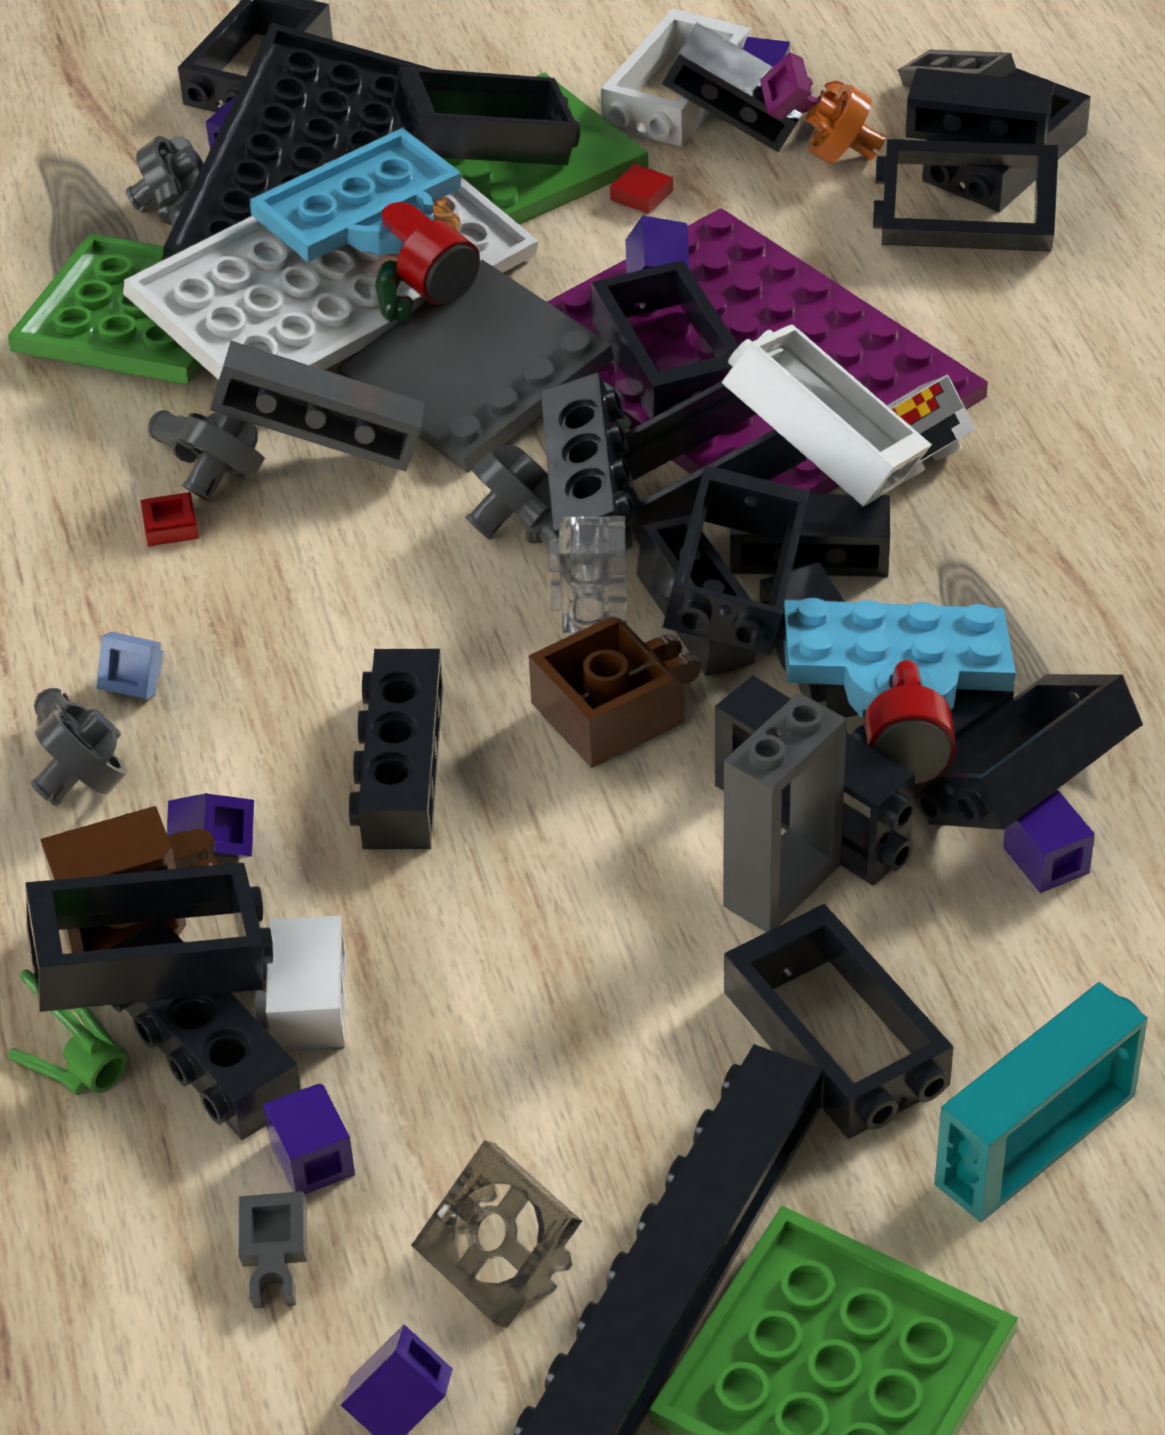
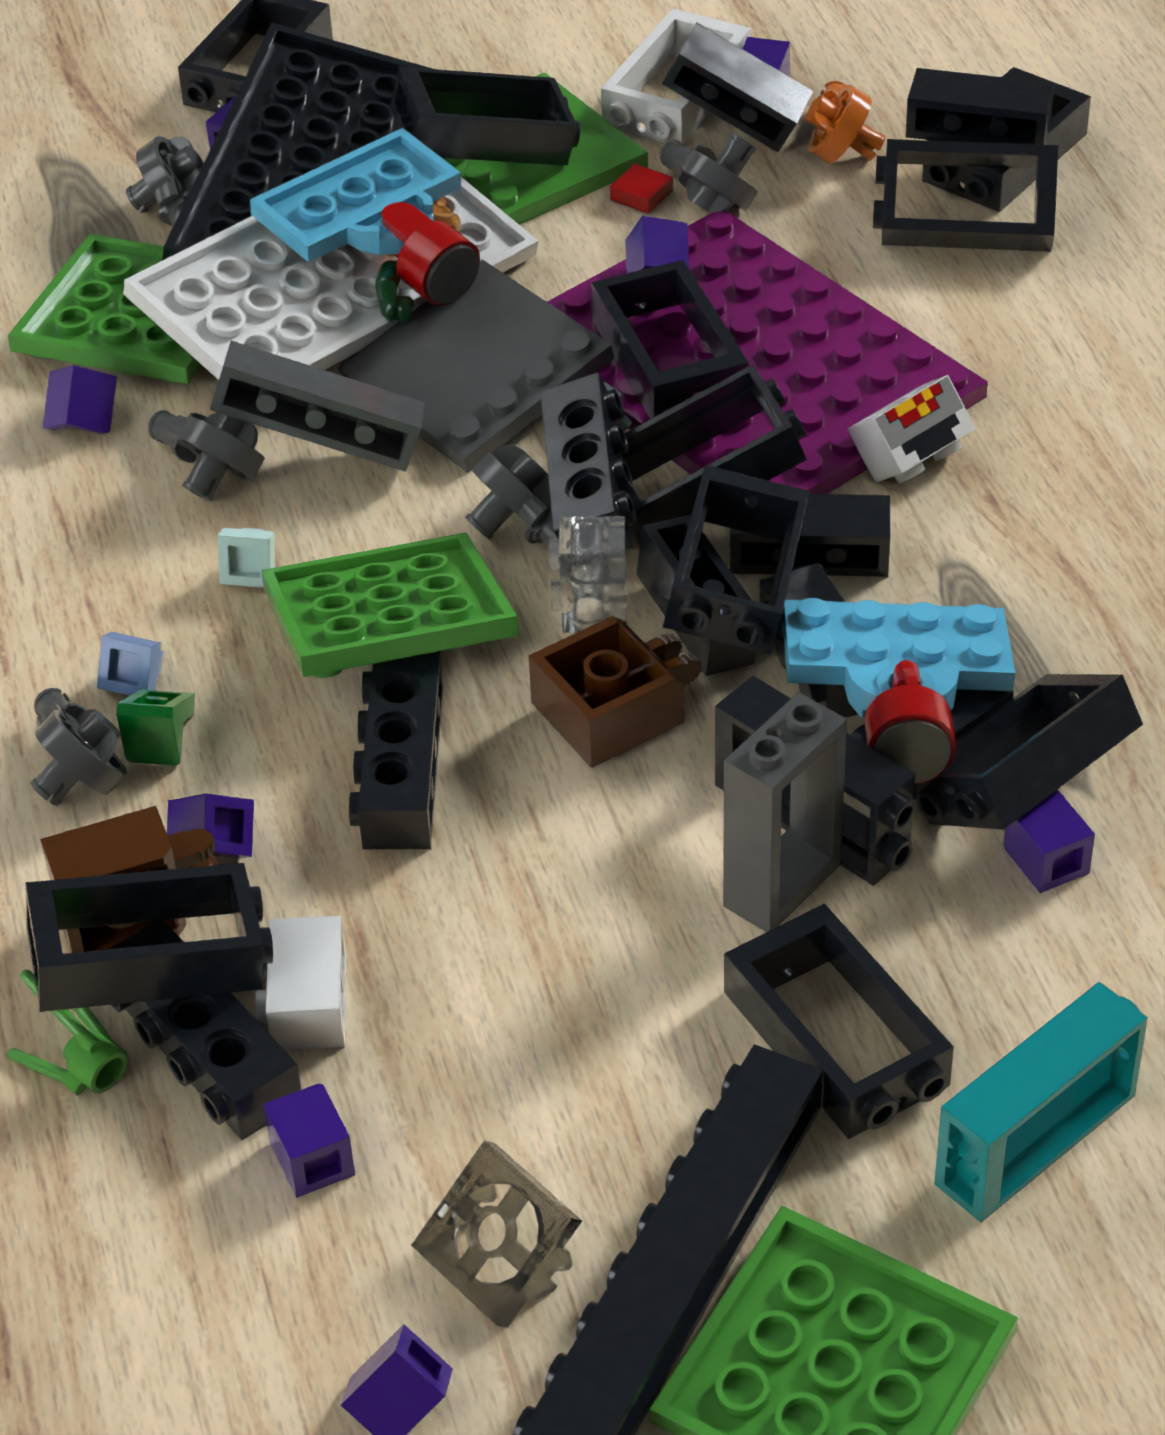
(79, 400): none -> dark purple panel
(154, 725): none -> green slope
(169, 519): red tile -> none
(244, 555): none -> light aqua tile
(271, 1237): dark grey plate -> none
(387, 604): none -> bright green plate
(711, 181): none -> dark grey pin
(787, 87): magenta tile -> none
(825, 413): white window -> none
(972, 62): dark grey plate -> none

